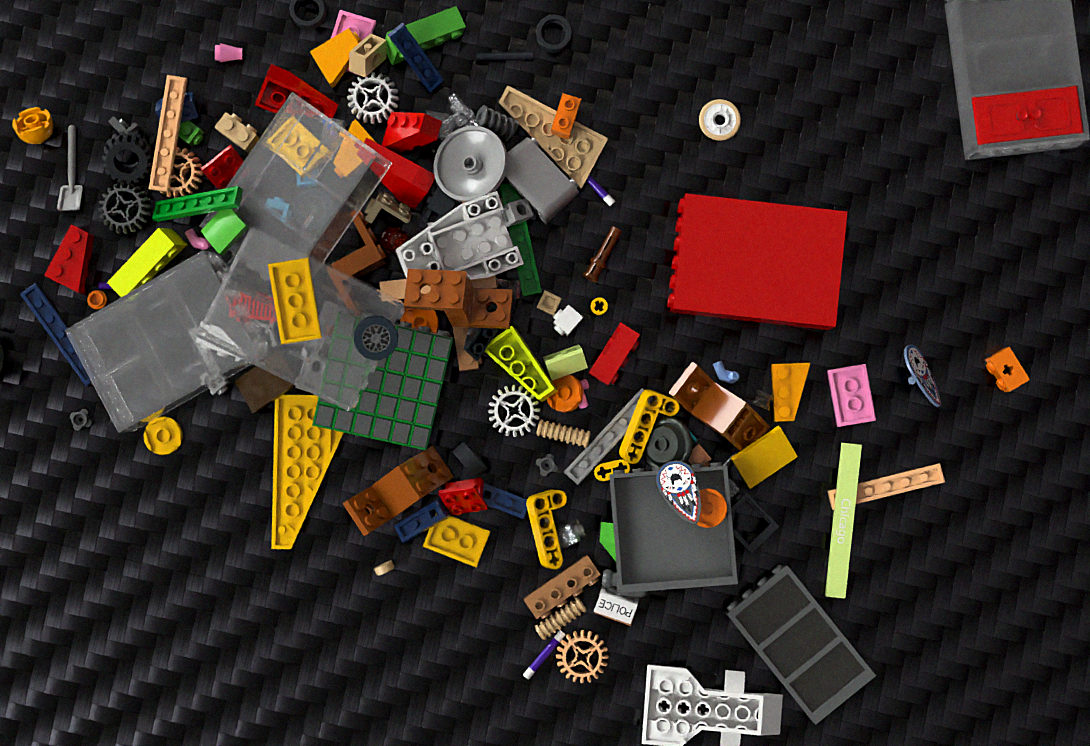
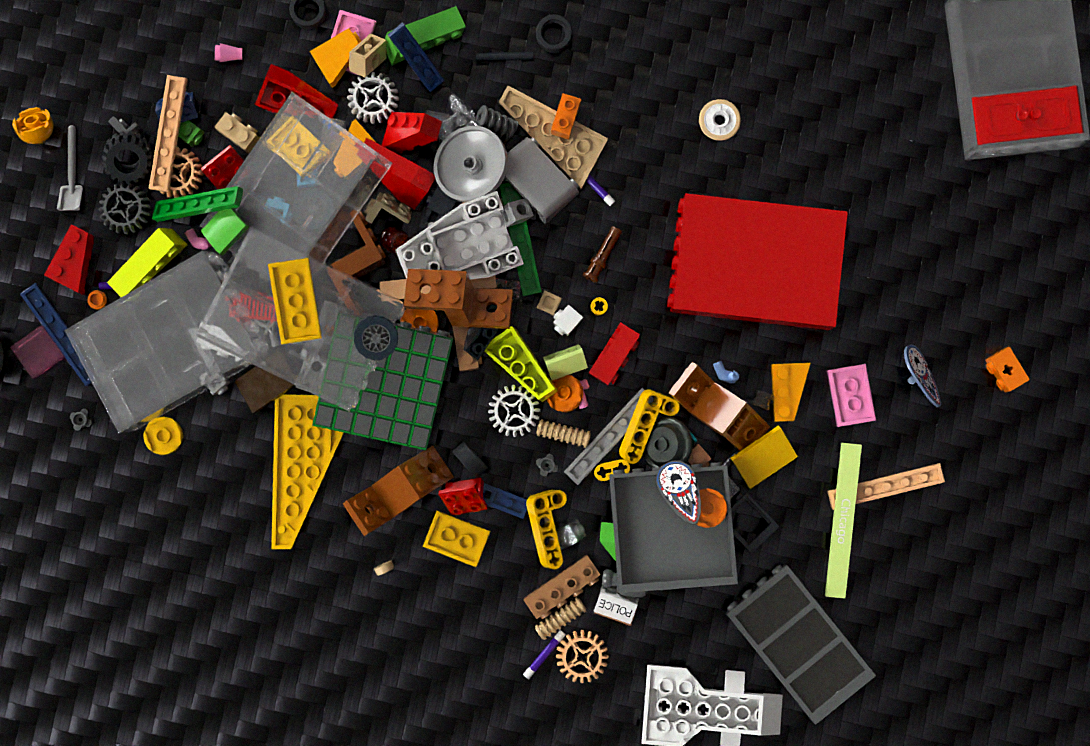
(37, 352): none -> clear pink tile
(421, 521): dark blue plate -> none

